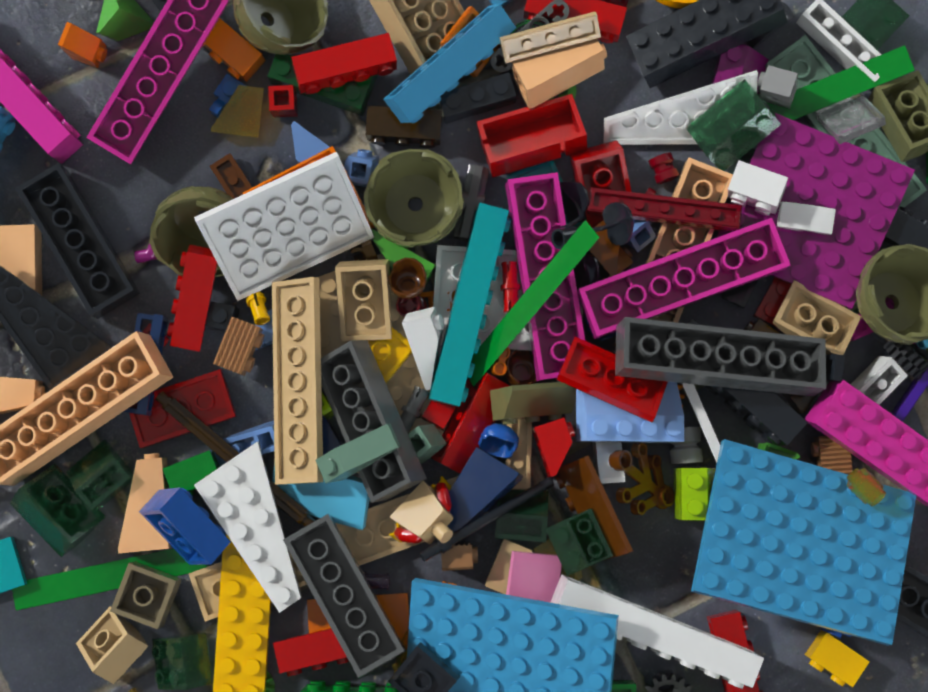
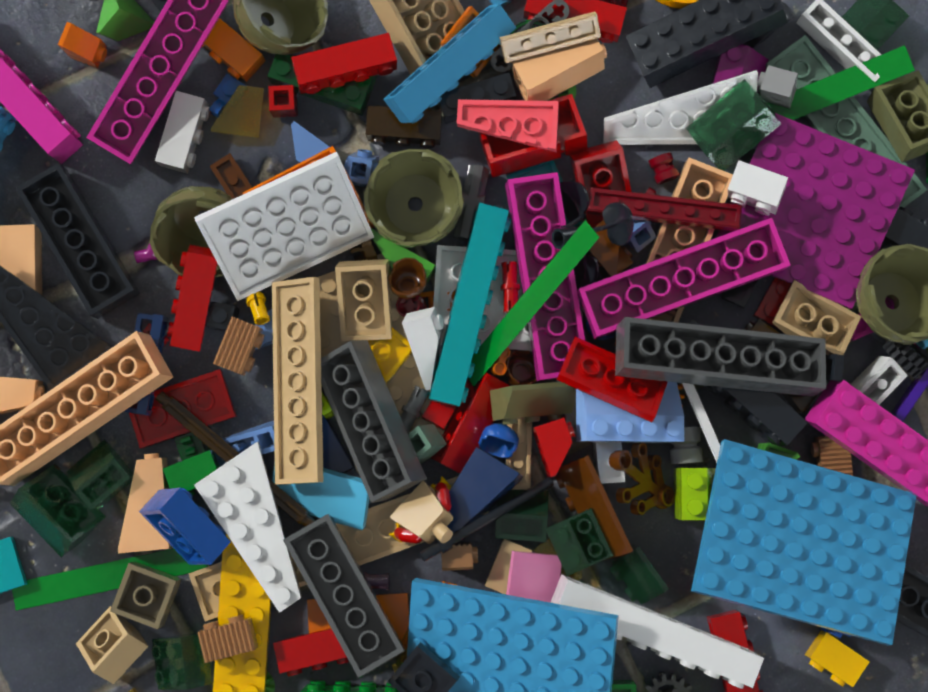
(182, 132): none -> white brick
(189, 446): none -> dark green tile
(227, 639): none -> medium nougat brick
(357, 454): sand green slope -> none
(514, 120): none -> coral wing
(638, 575): none -> clear green slope
(806, 218): white slope -> none
(850, 118): clear plate -> none
(865, 486): clear yellow brick -> none

